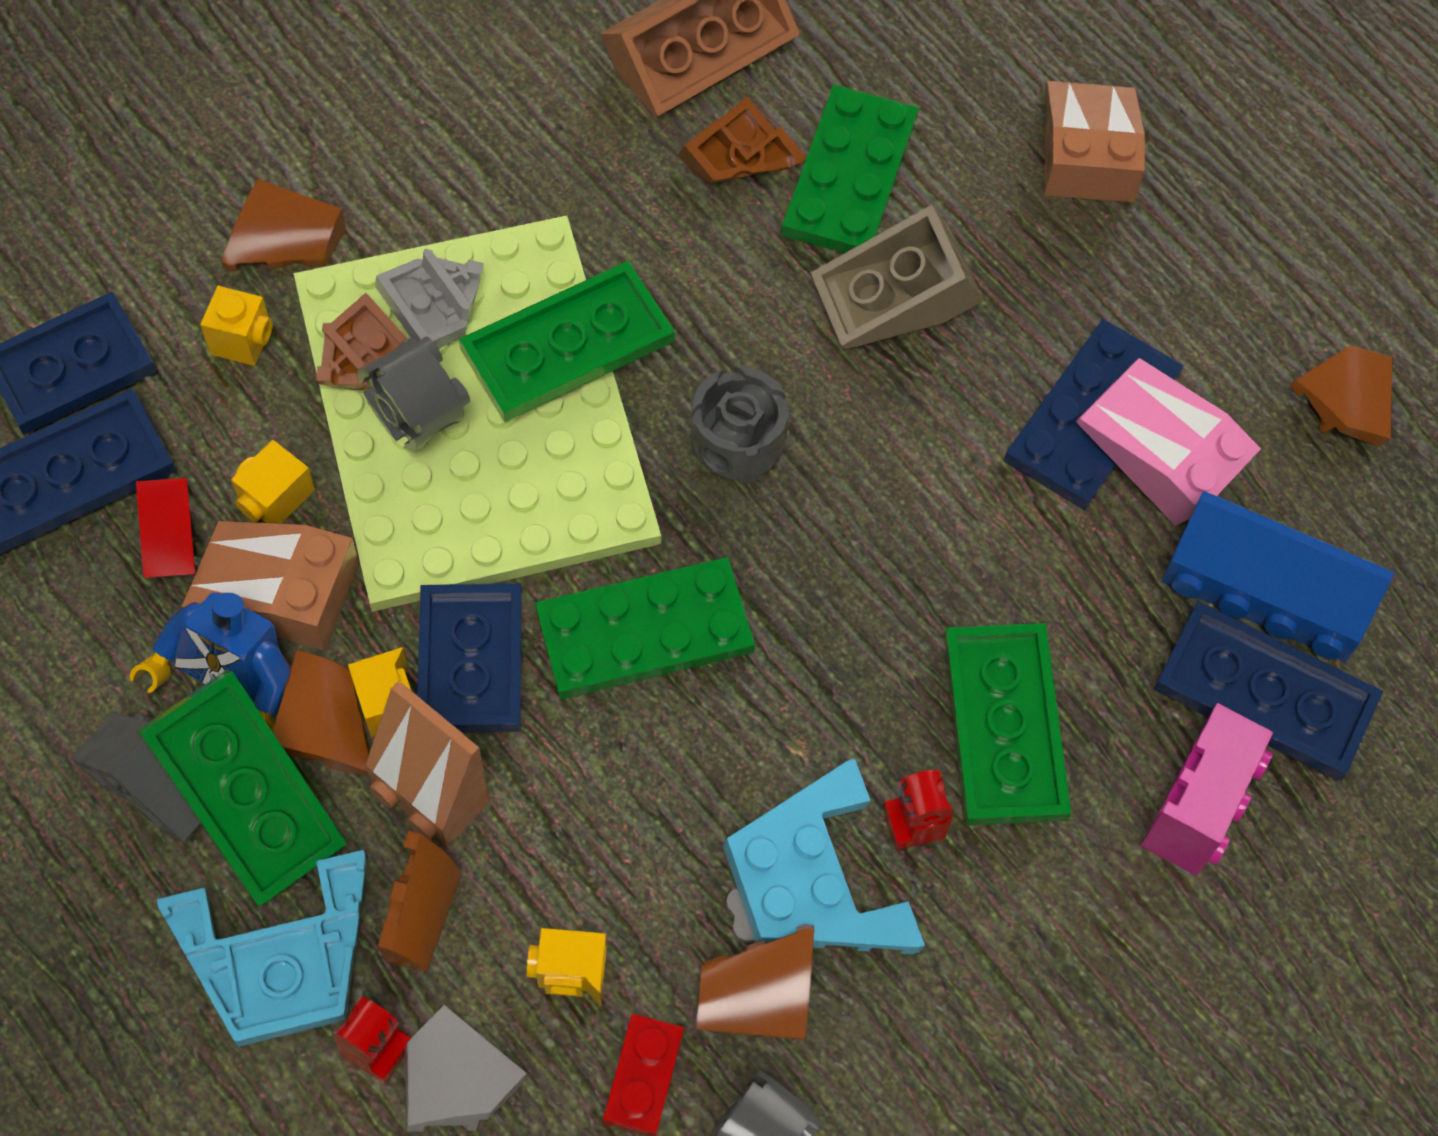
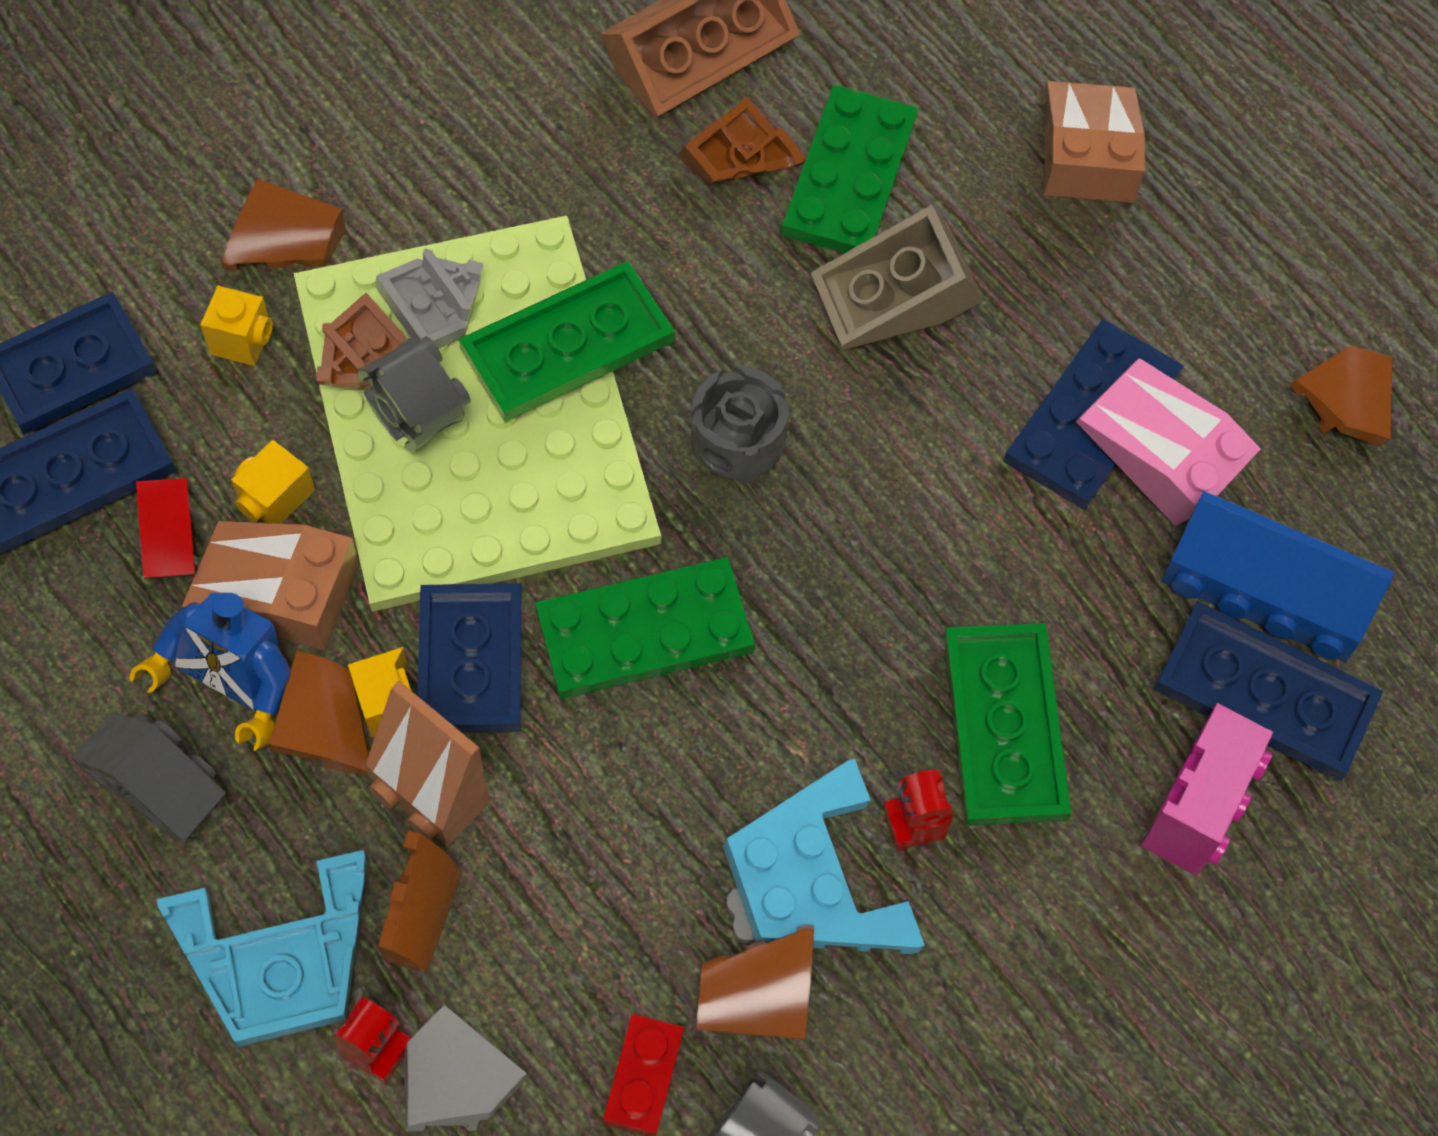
(242, 787): green plate -> none
(569, 962): yellow window -> none

